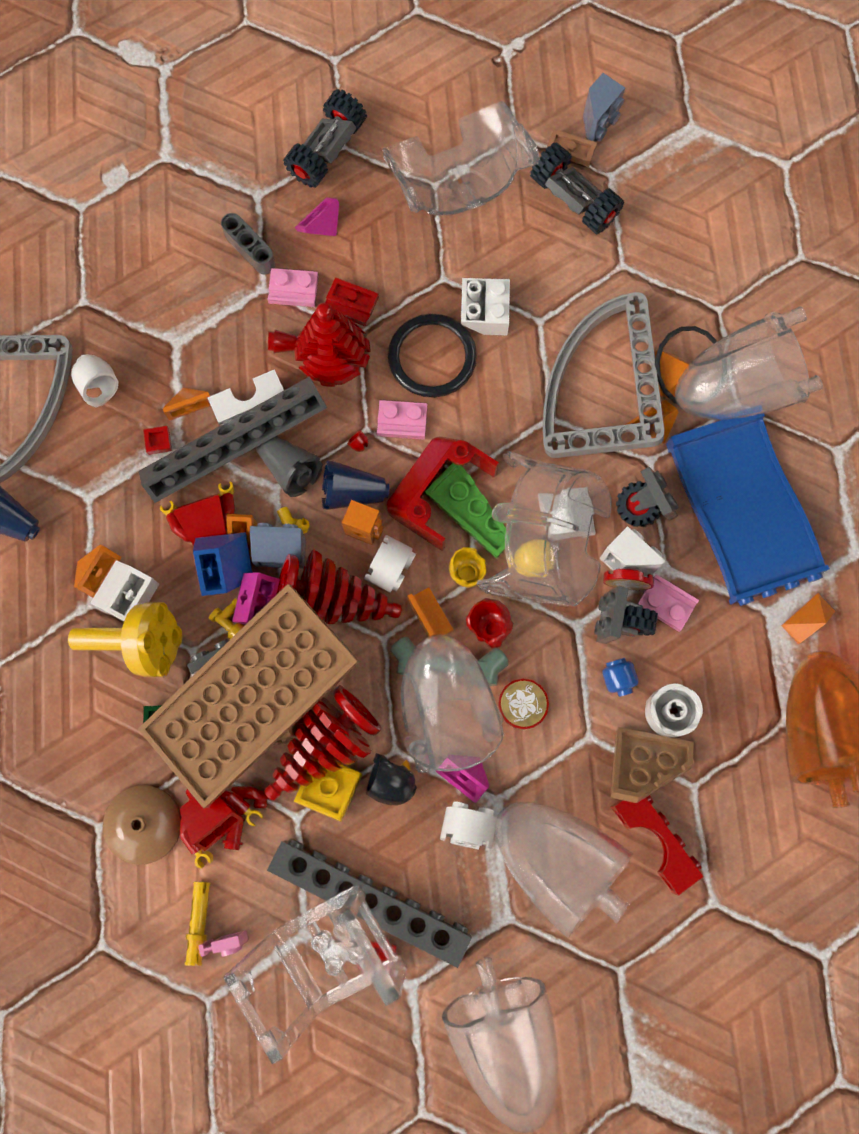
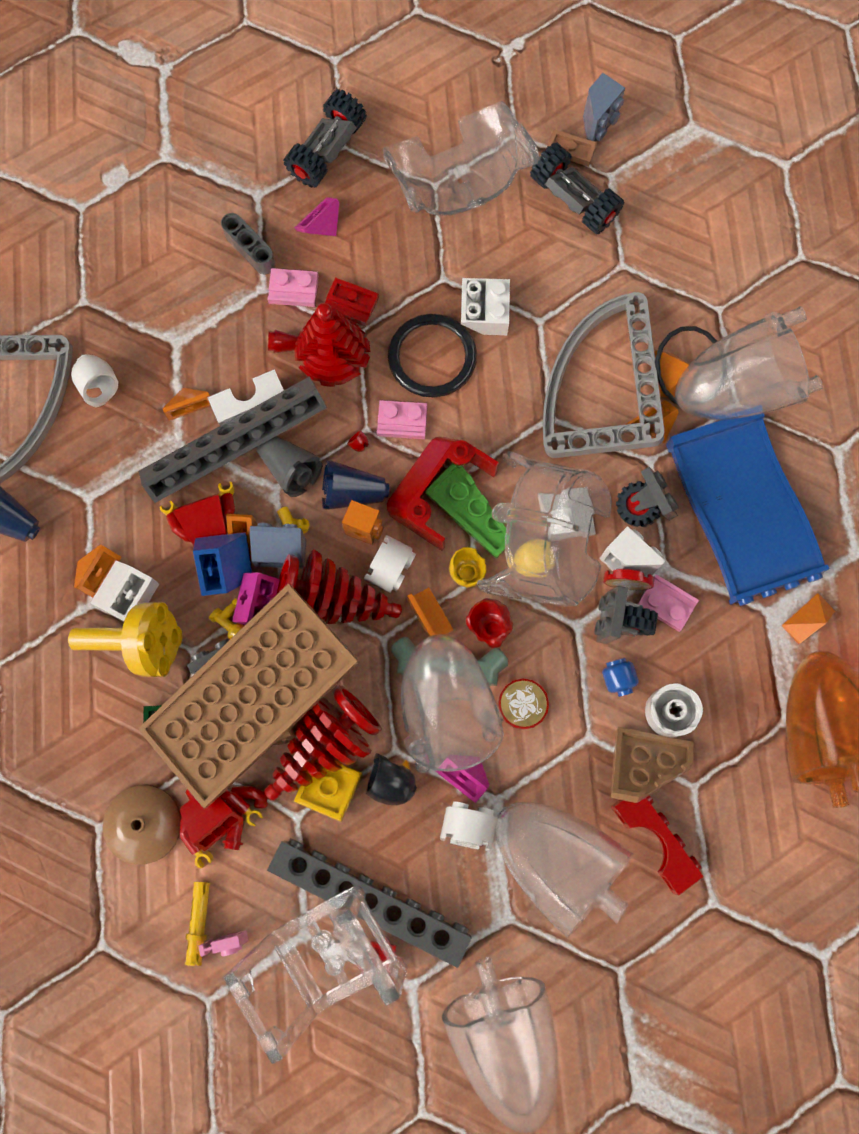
(157, 440): red plate -> none

